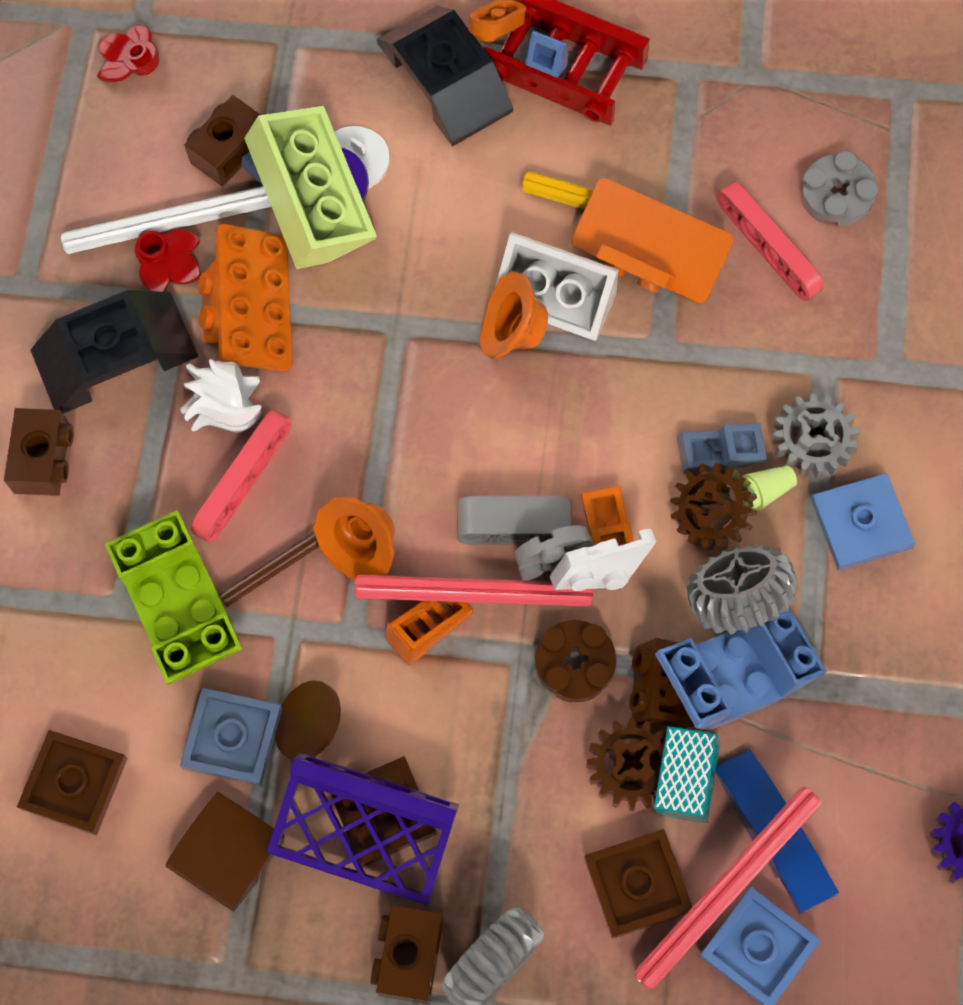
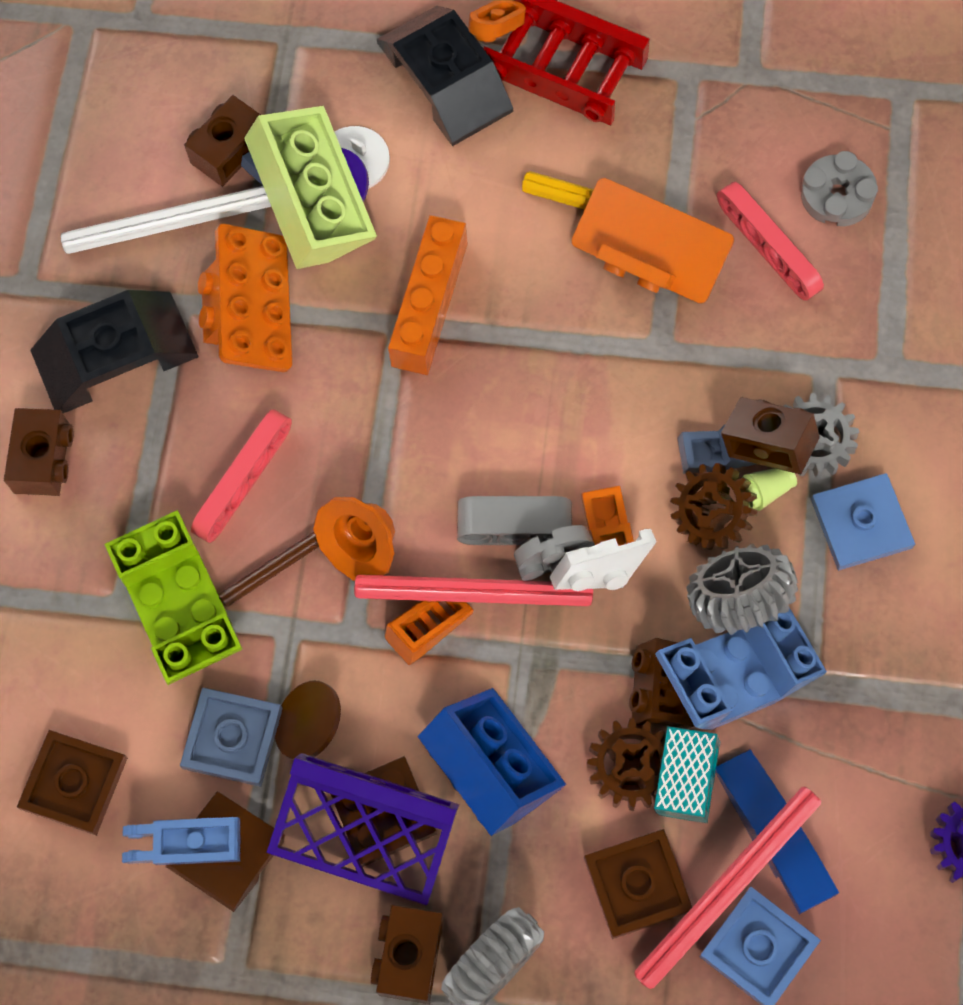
(128, 54): red plate -> none
(171, 262): red plate -> none
(186, 841): none -> medium blue hinge
(221, 397): white hair -> none
(428, 295): none -> orange brick
(490, 760): none -> blue slope
(512, 317): orange hat -> none
(547, 54): medium blue slope -> none
(559, 677): reddish brown plate -> none
(570, 286): white slope -> none
(770, 435): none -> reddish brown brick

